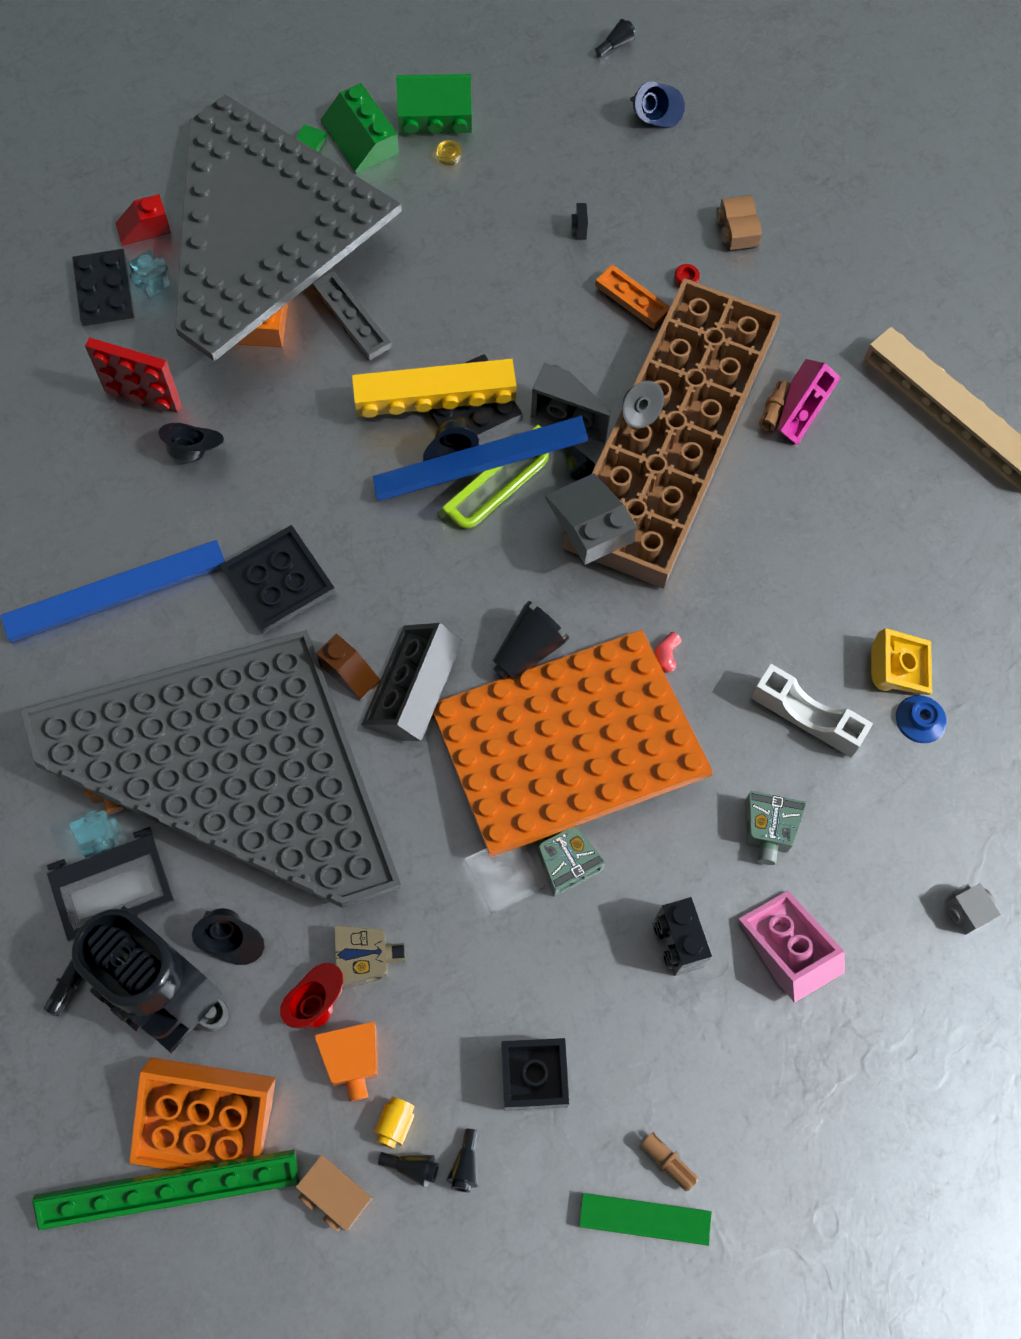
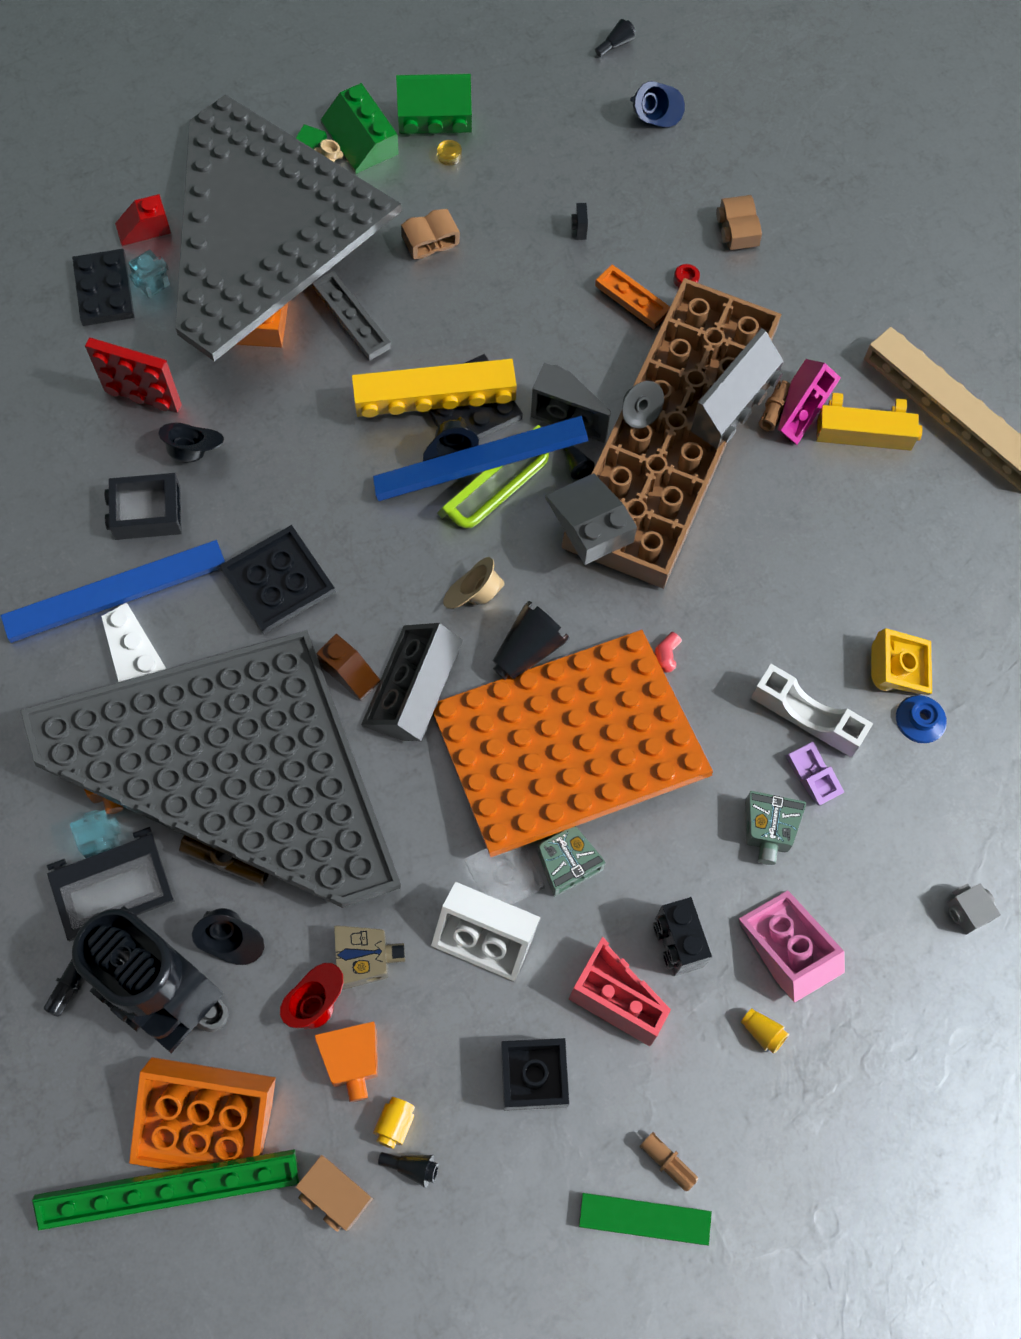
(129, 645): none -> white wing
(143, 506): none -> black window
(211, 856): none -> dark brown piece
(330, 150): none -> tan plate
(430, 233): none -> medium nougat brick
(464, 1170): black cone -> none
(475, 586): none -> tan piece
(484, 931): none -> white slope
(619, 996): none -> coral wedge
(738, 390): none -> slope
(765, 1030): none -> yellow cone
(813, 774): none -> lavender slope
(868, 427): none -> yellow brick

